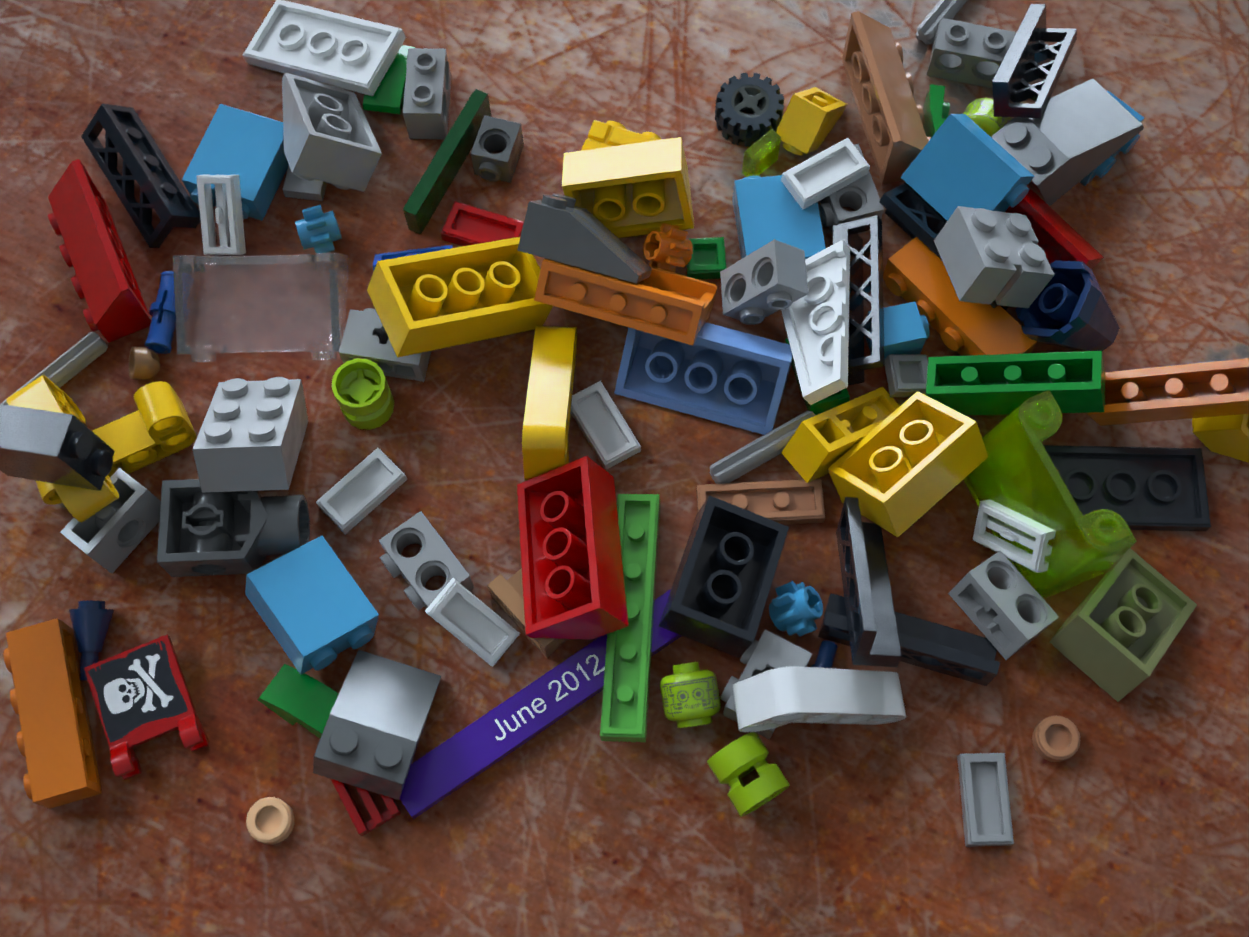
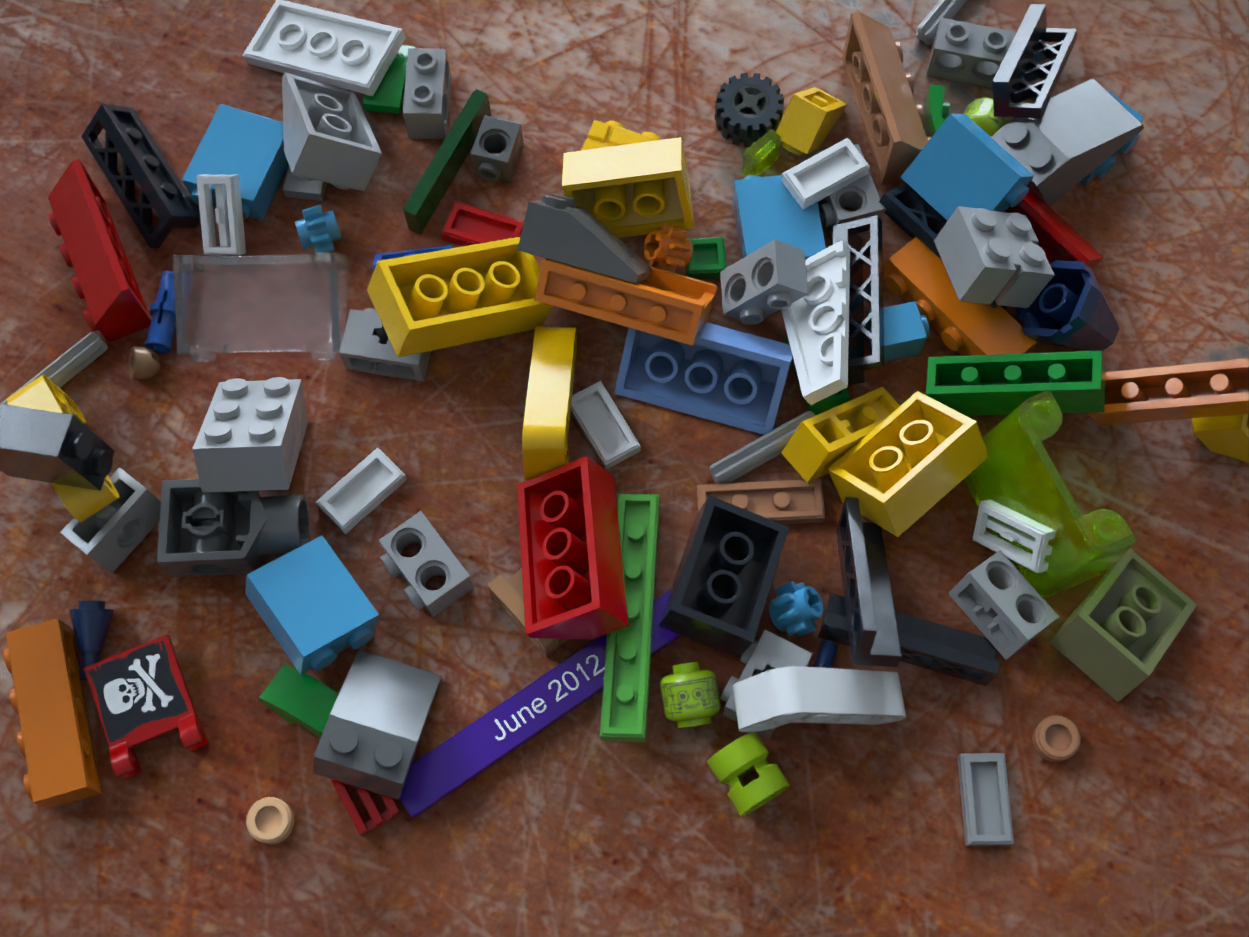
(143, 436): yellow beam -> none
(363, 393): lime wheel -> none
(472, 622): white tile -> none
(906, 374): light grey tile -> none
(1142, 484): black tile -> none

